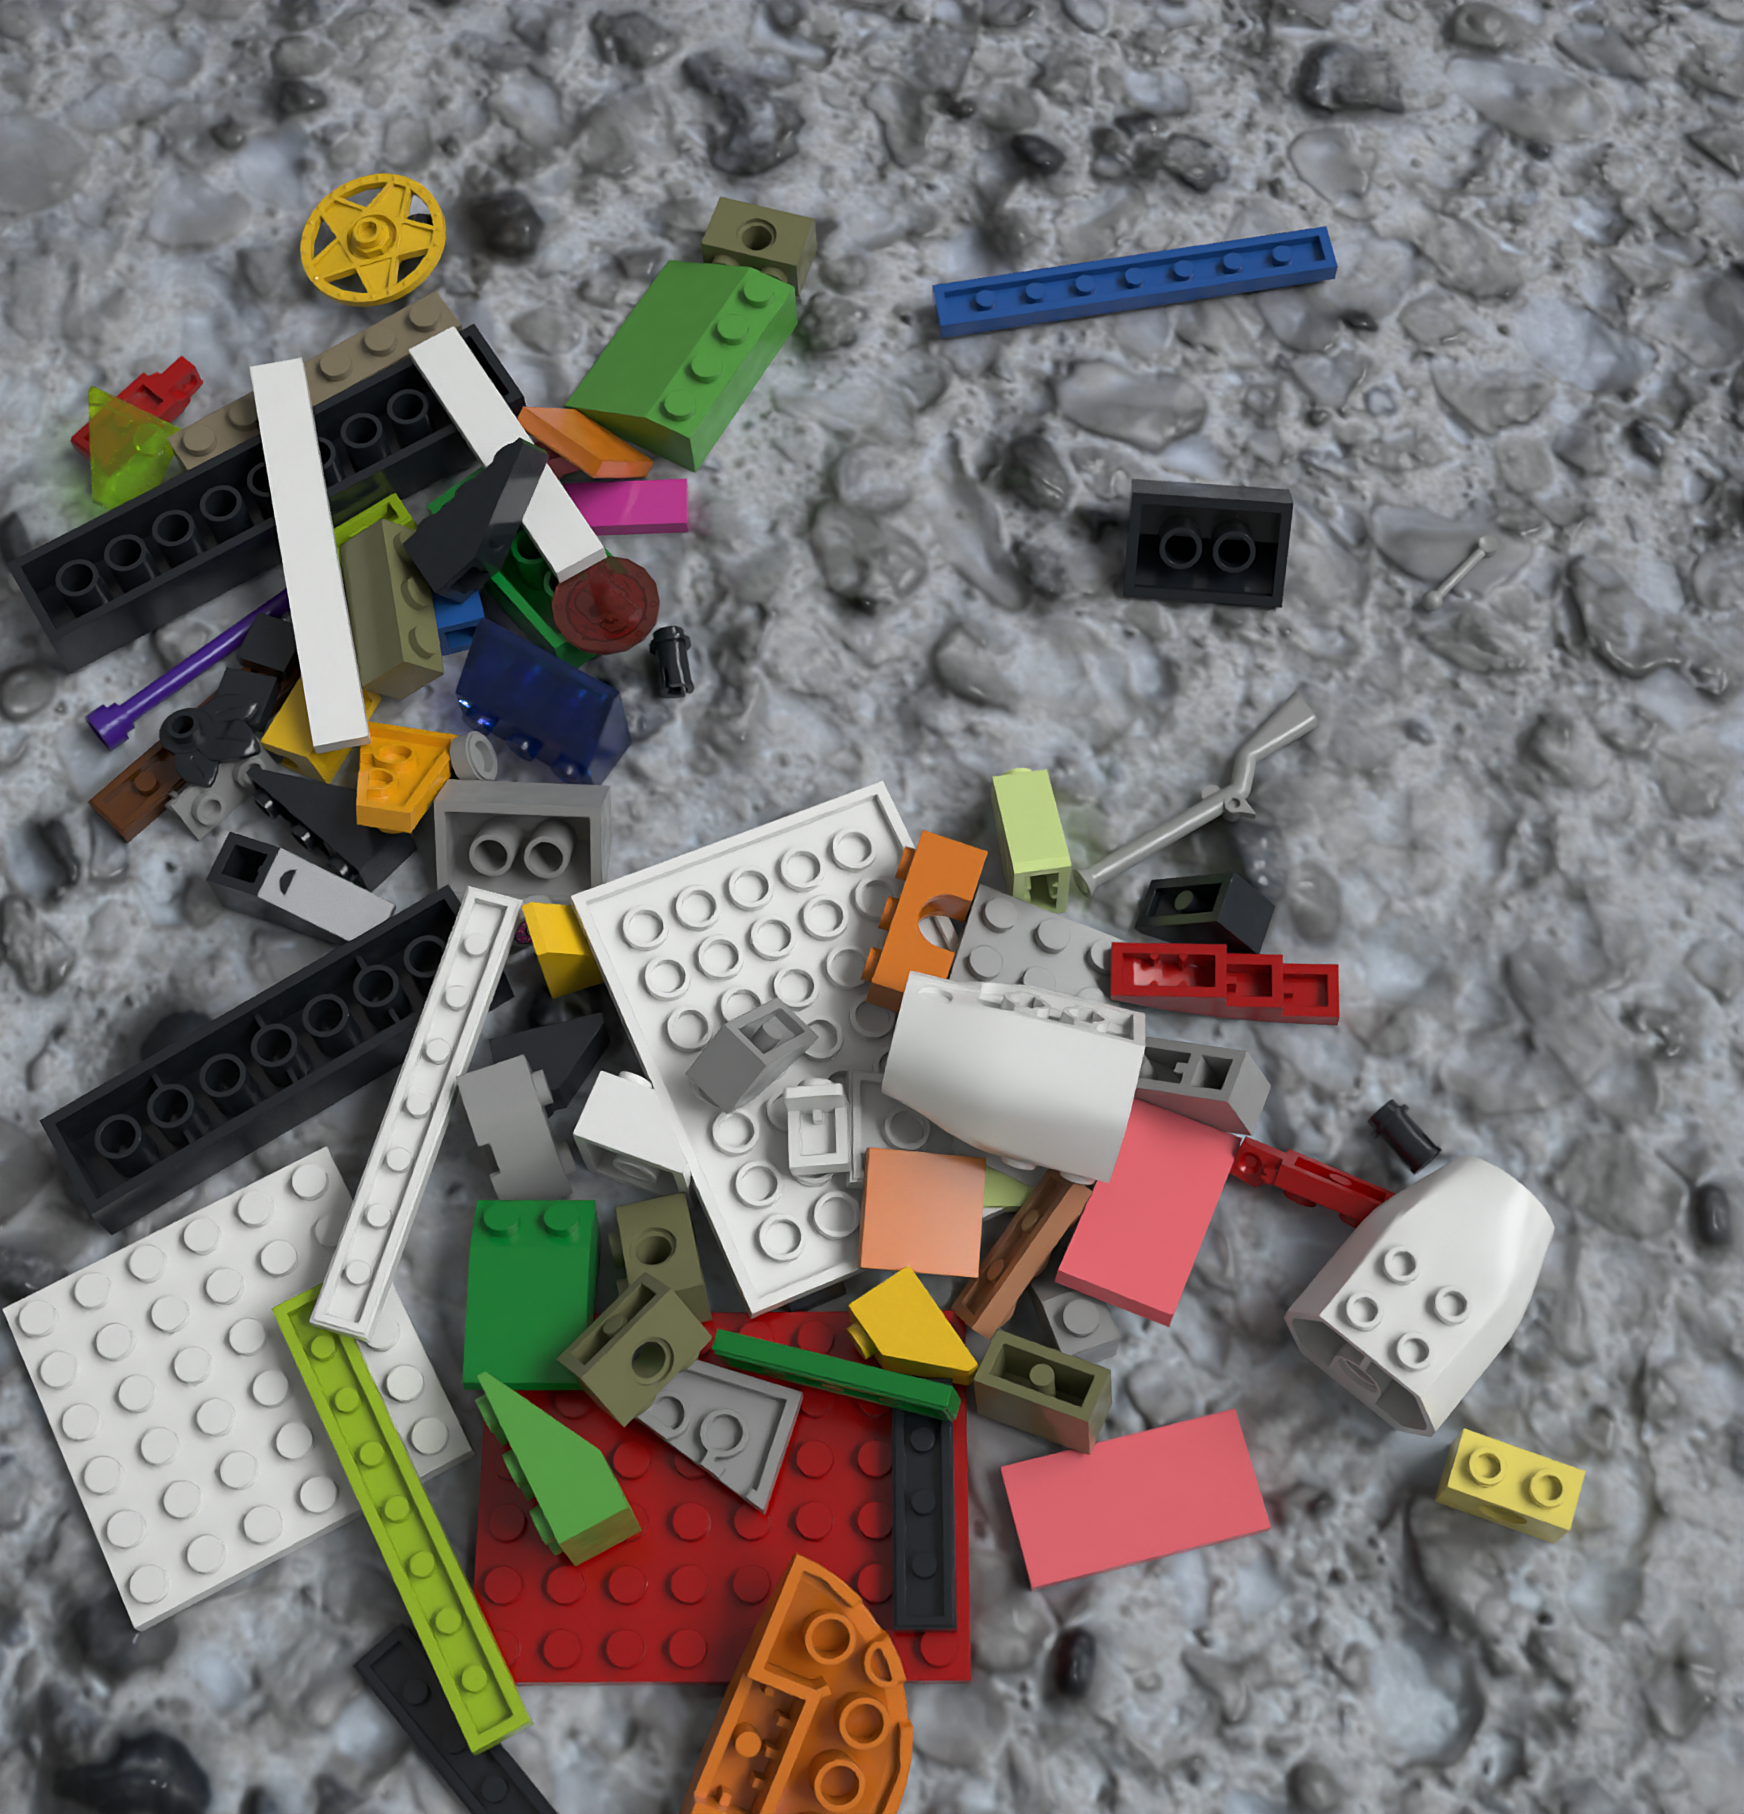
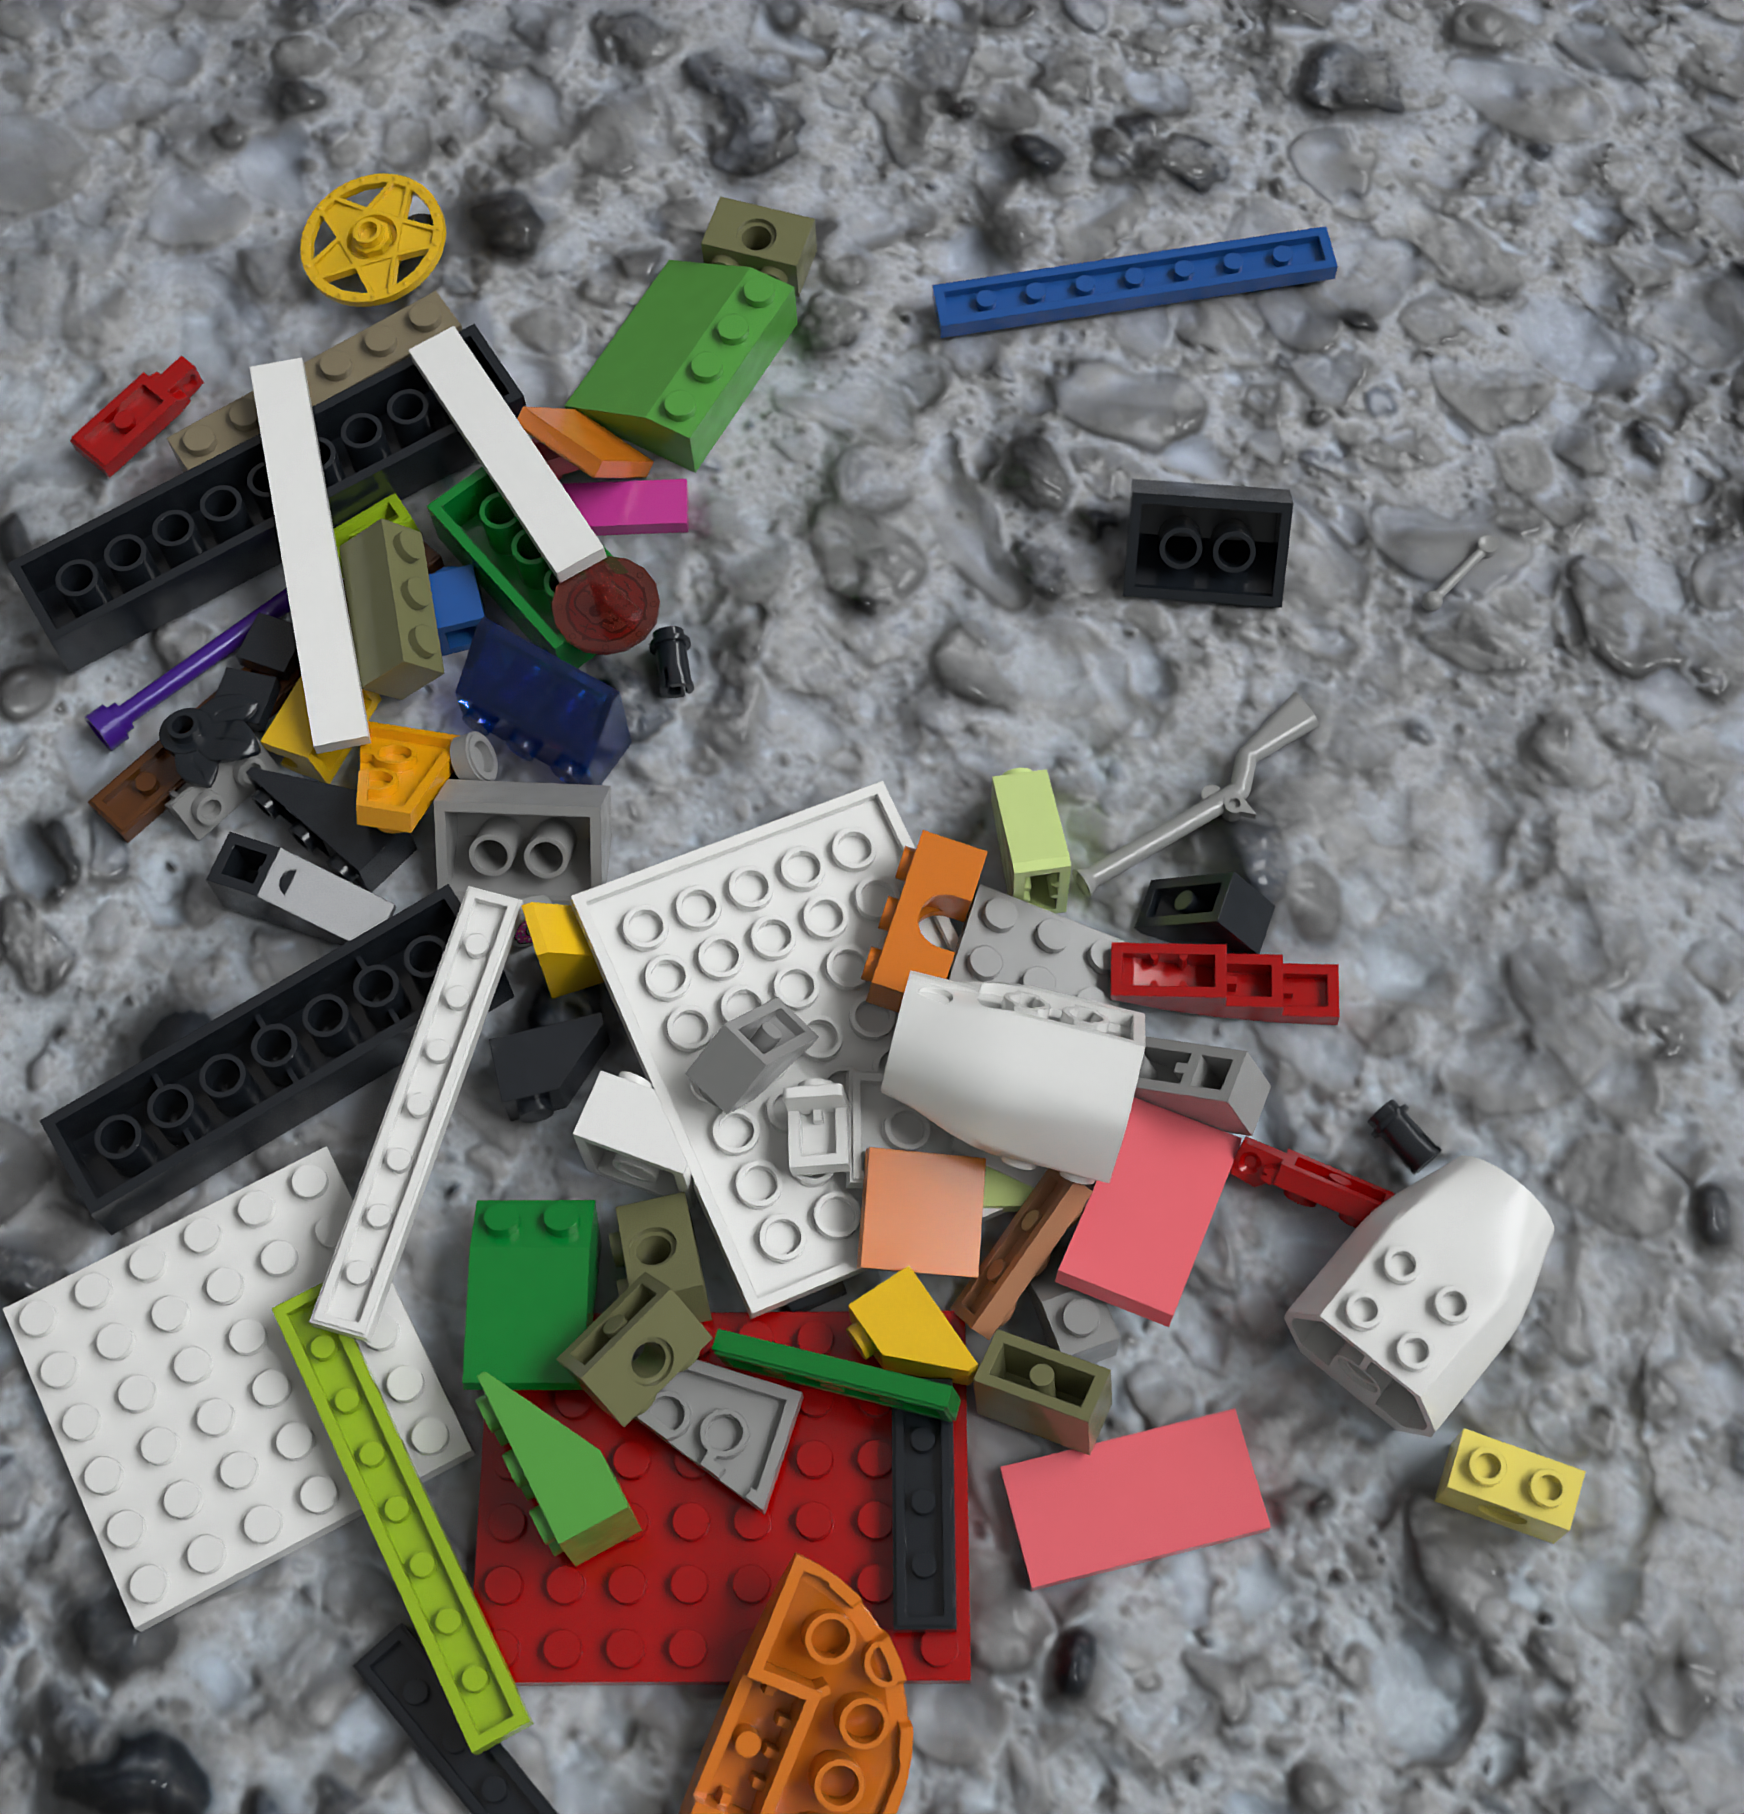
(125, 449): clear neon green wing -> none
(476, 528): black slope -> none
(513, 1128): light grey brick -> none

